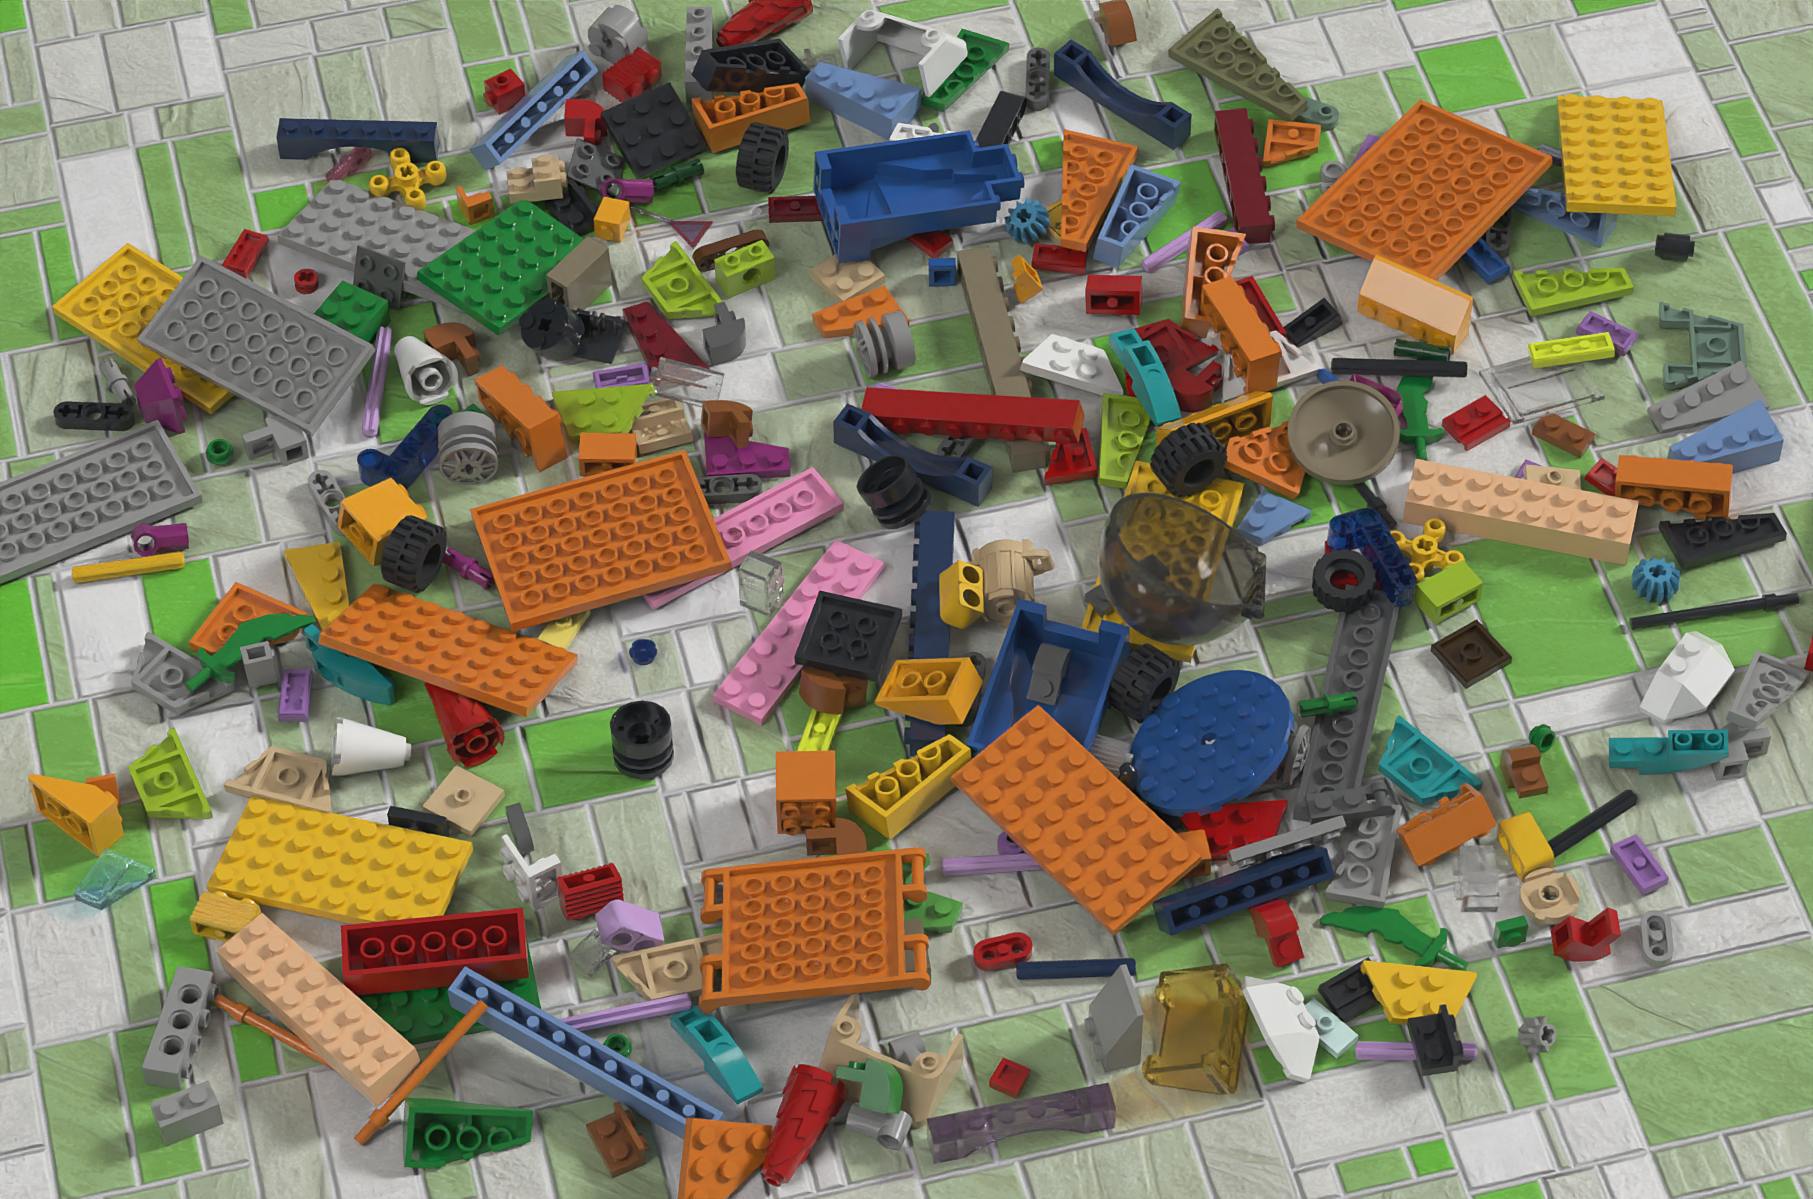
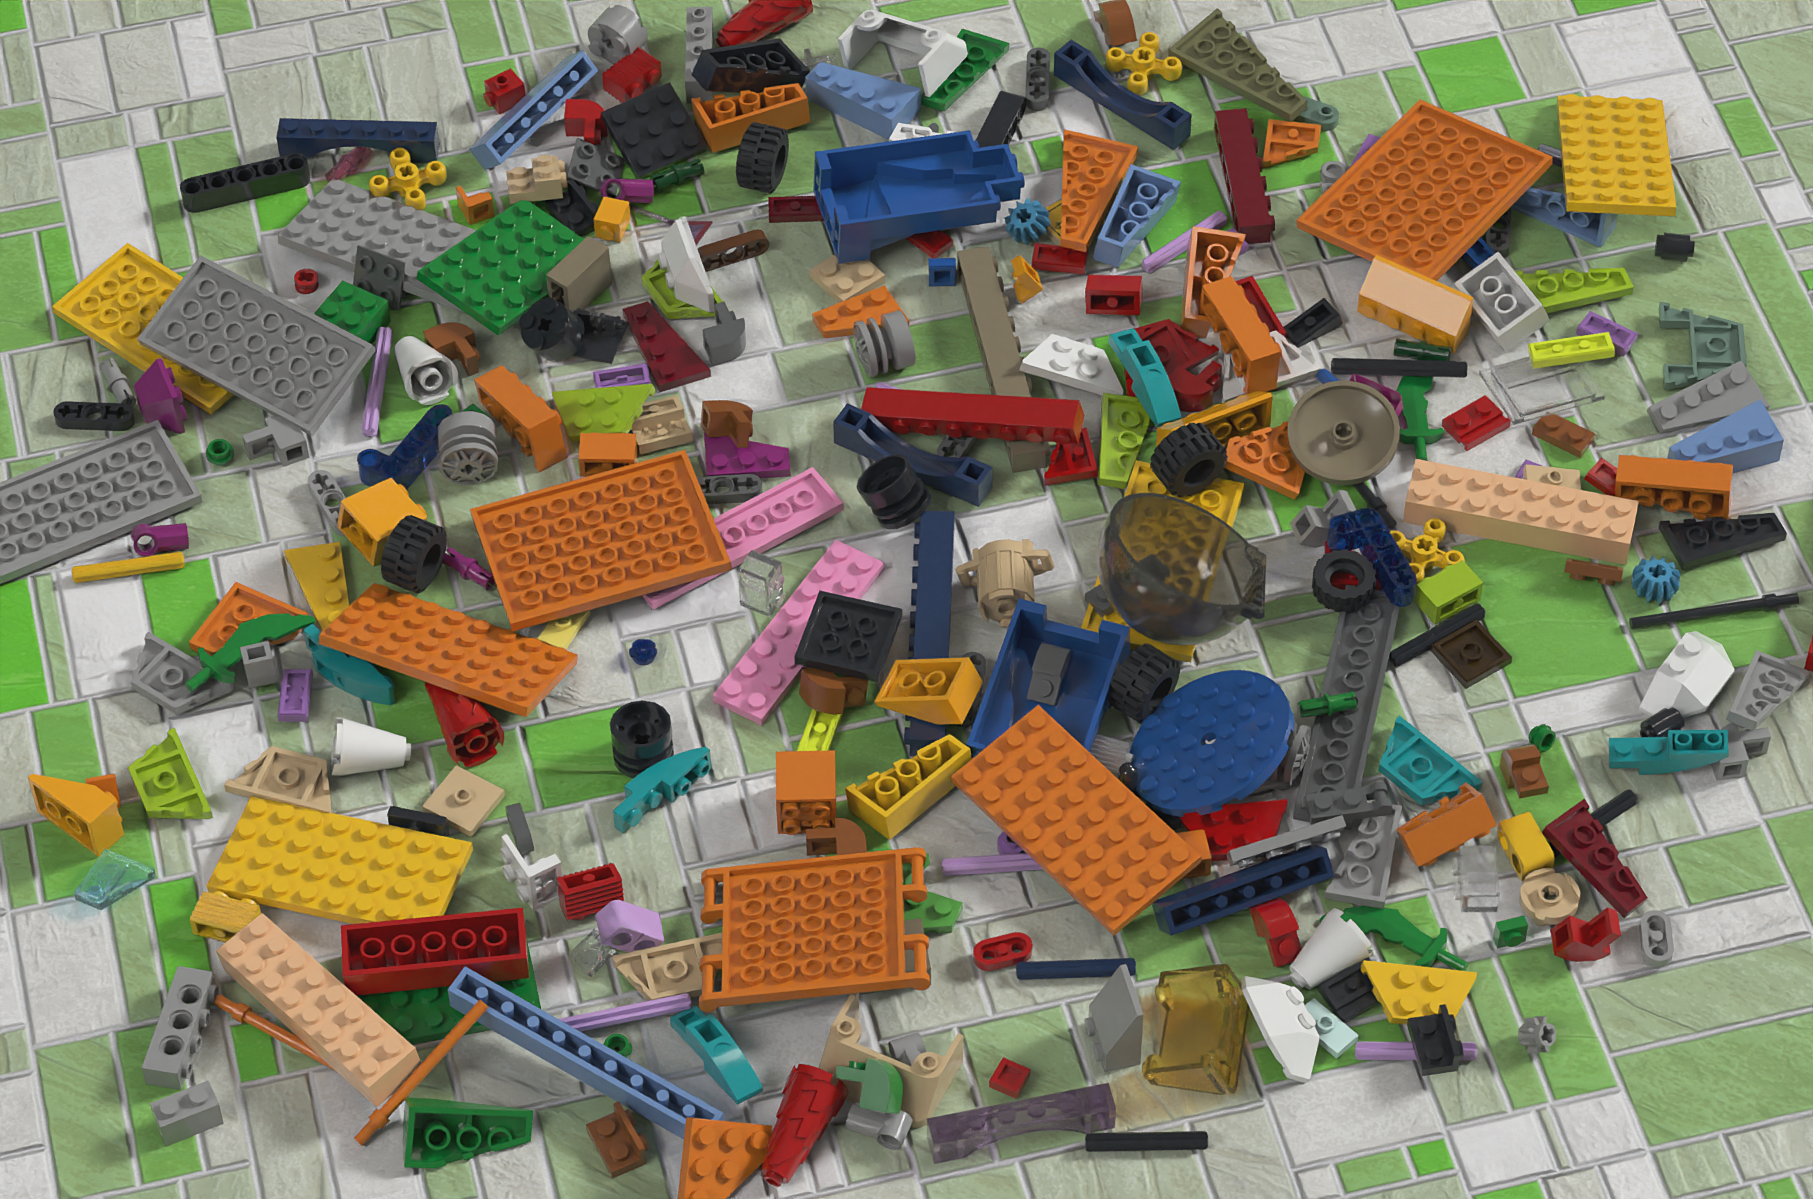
(245, 182): none -> black beam
(246, 252): red plate -> none
(664, 779): none -> teal slope
(684, 267): none -> white wedge
(685, 382): clear brick -> none
(745, 269): lime brick -> none
(952, 593): yellow piece -> none
(1143, 63): none -> yellow gear
(1146, 1141): none -> black axle
(1270, 518): medium blue wing -> none
(1312, 522): none -> light grey brick
(1329, 951): none -> white cone
(1425, 640): none -> black axle
(1503, 302): none -> white brick
(1587, 849): none -> dark red wing
(1605, 573): none -> dark orange plate
(1639, 864): medium lavender plate -> none
(1661, 722): none -> black brick

